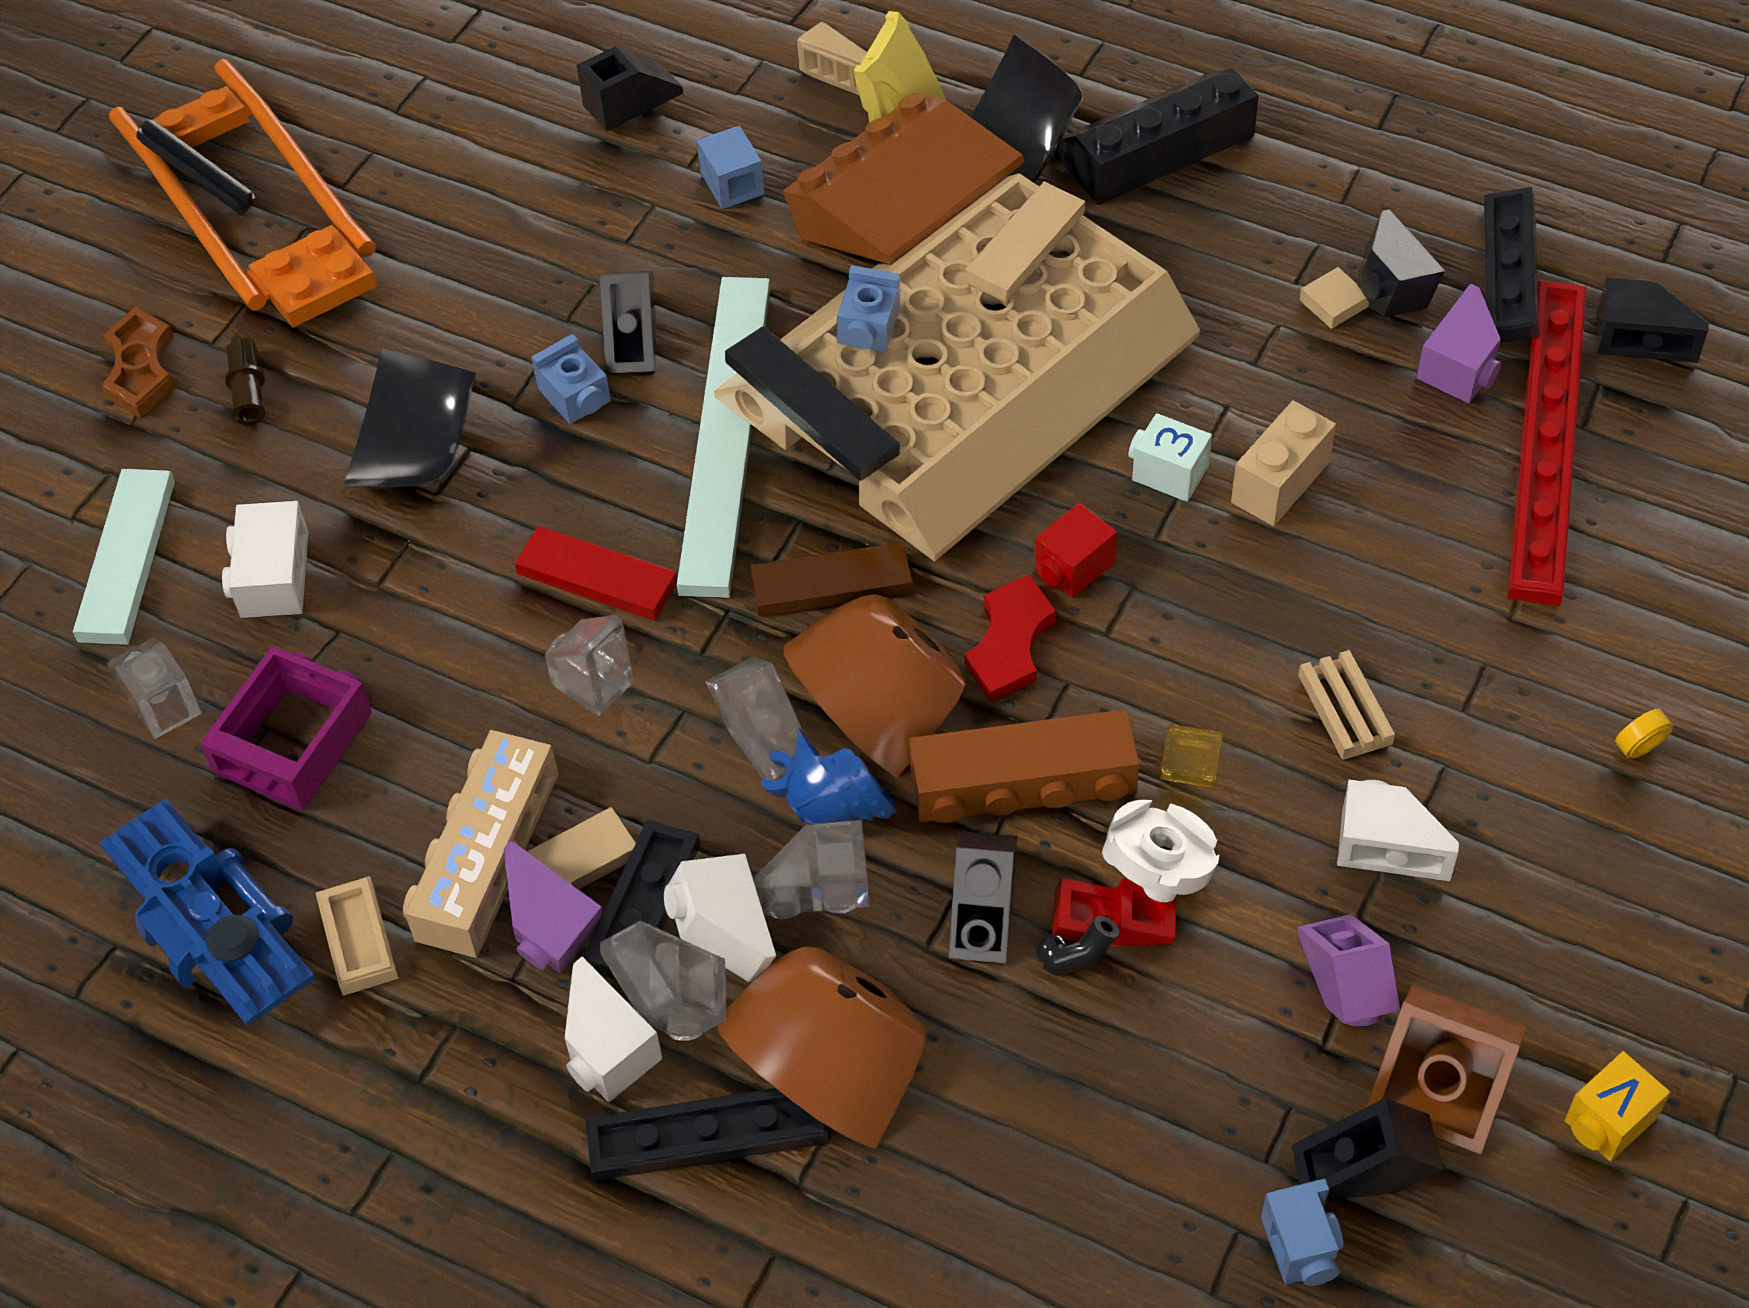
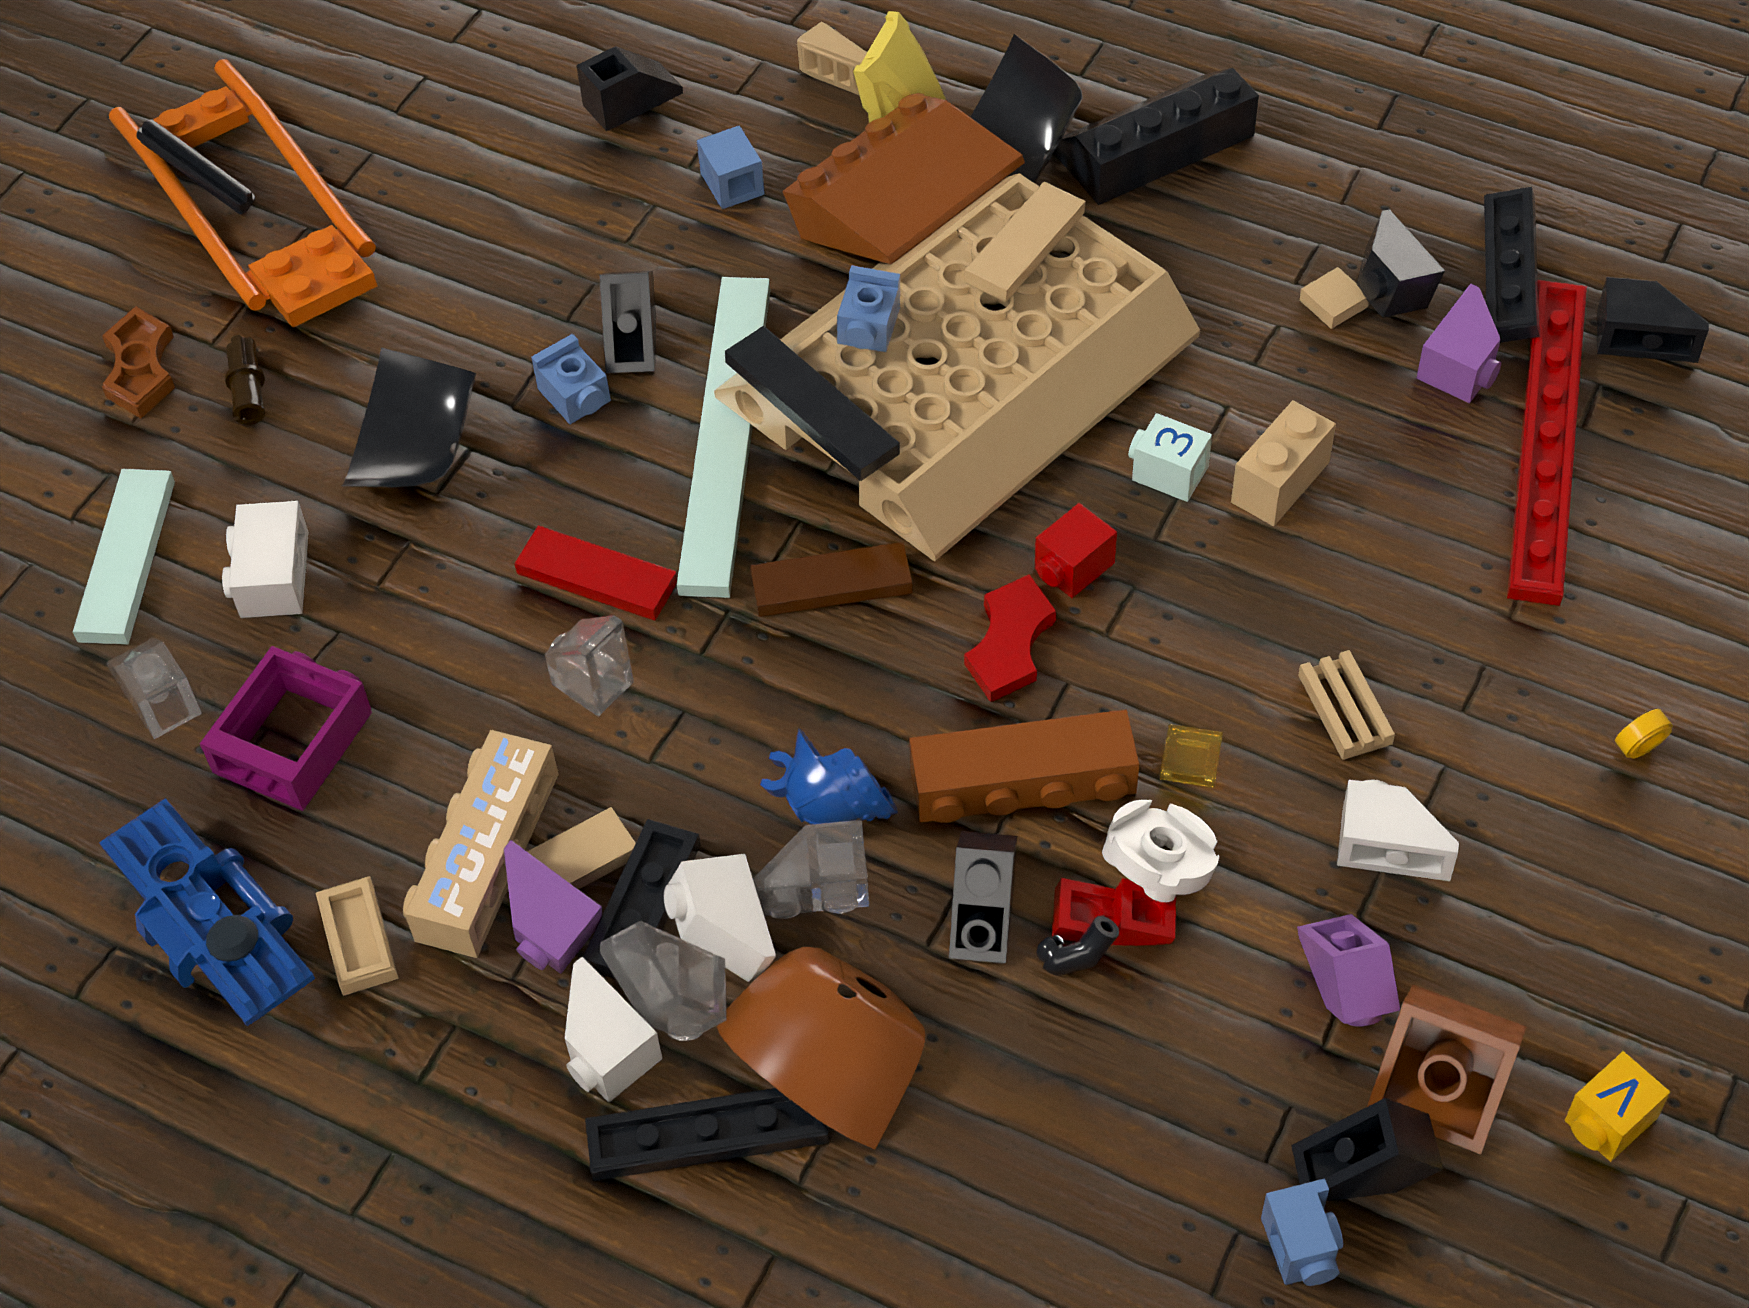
(756, 713): clear slope -> none
(872, 681): dark orange piece -> none

